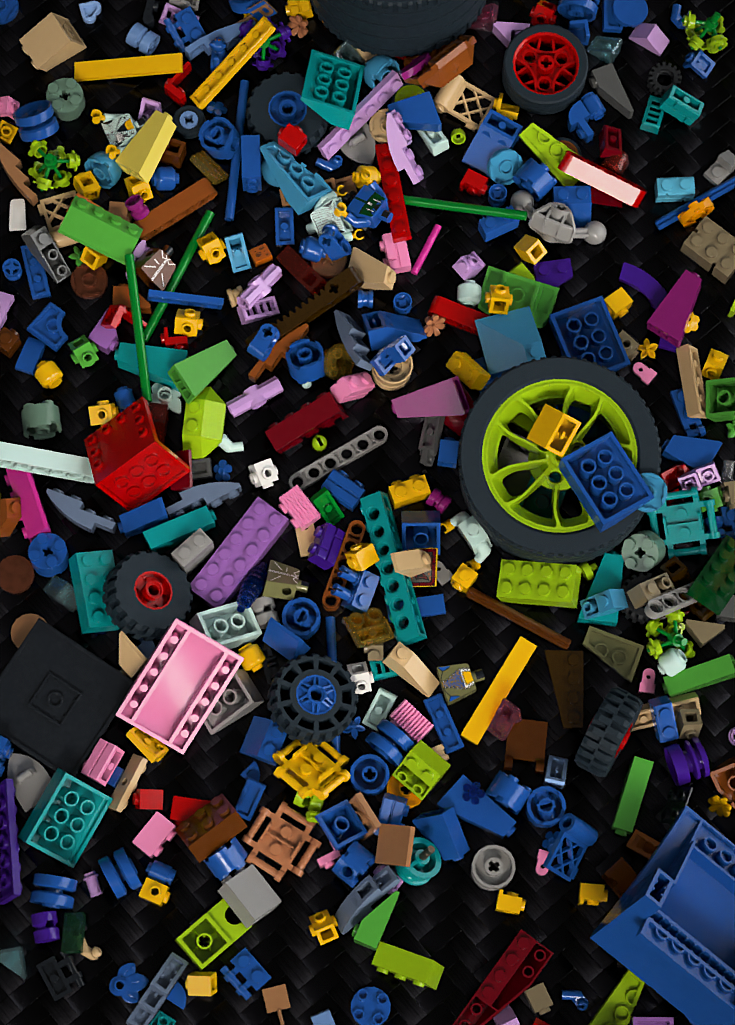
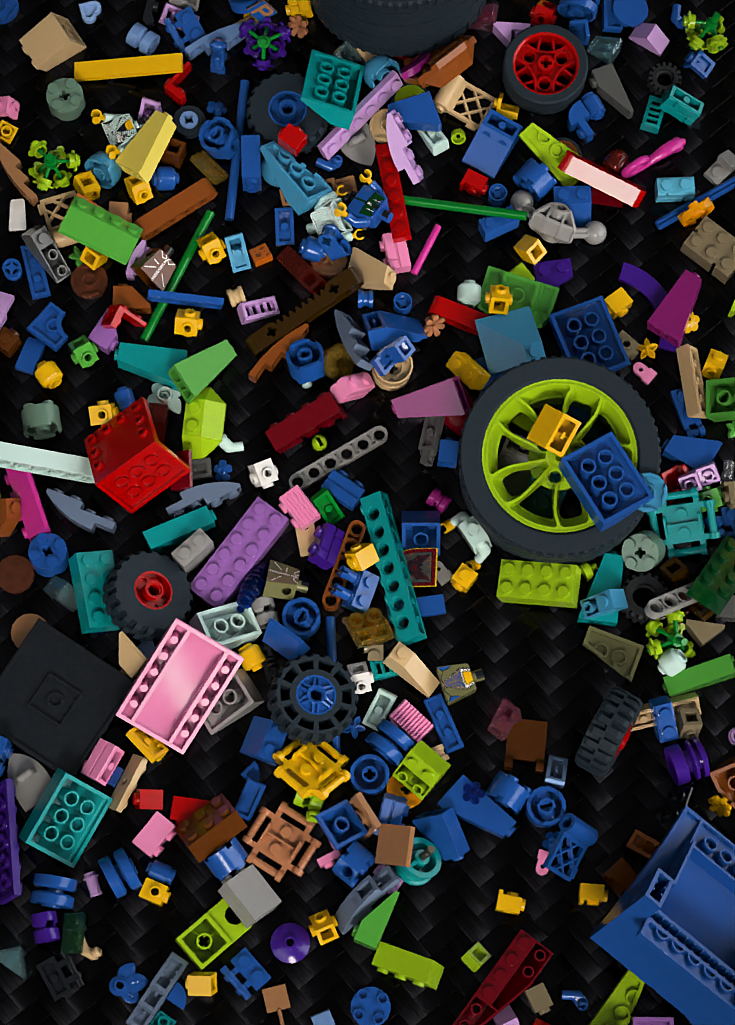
(36, 120): blue wheel -> none
(137, 207): magenta wheel -> none
(138, 327): green piece -> none
(143, 518): blue slope -> none
(177, 342): red bracket -> none
(233, 62): yellow tile -> none
(254, 397): lavender piece -> none
(259, 286): lavender piece -> none
(263, 343): blue piece -> none
(292, 953): none -> dark purple dish
(376, 175): yellow head -> none
(409, 491): yellow brick -> none
(411, 562): tan slope -> none
(469, 266): lavender brick -> none
(476, 957): none -> lime slope
(496, 856): light grey wheel -> none
(498, 690): yellow tile -> none
(504, 165): dark azure tile -> none
(518, 618): reddish brown axle -> none
(567, 682): dark brown wing -> none
(610, 141): dark red slope -> none
(632, 795): bright green slope -> none
(647, 685): bright pink piece -> none
(650, 589): dark tan slope -> none
(674, 145): none -> dark pink plant

